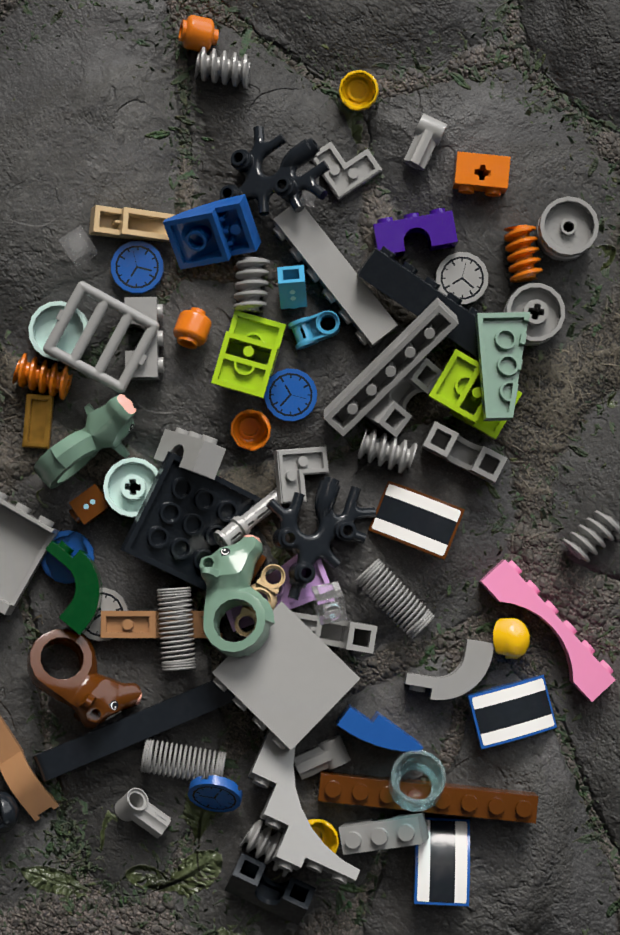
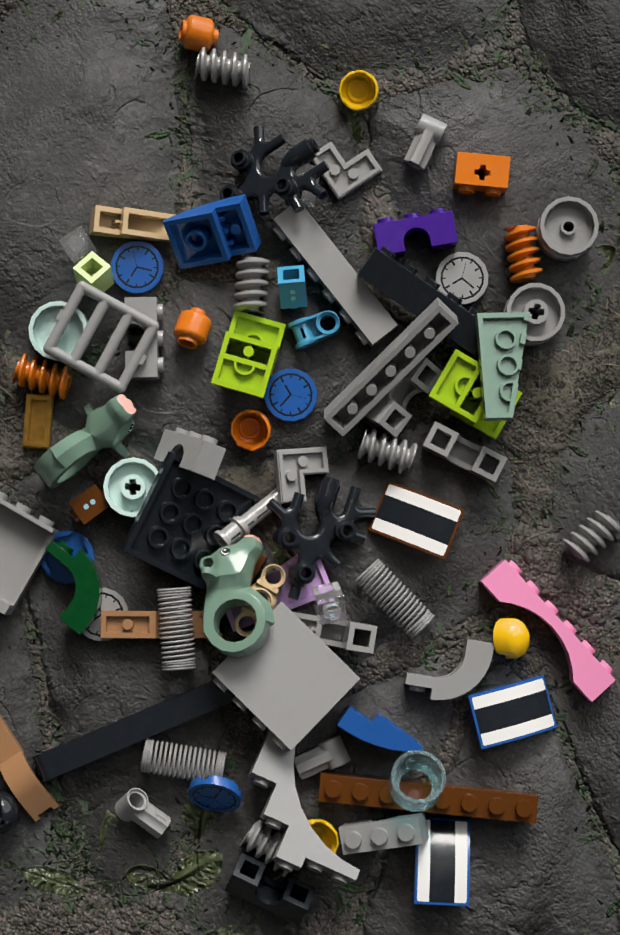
(87, 693): reddish brown animal -> none
(94, 272): none -> yellowish green brick

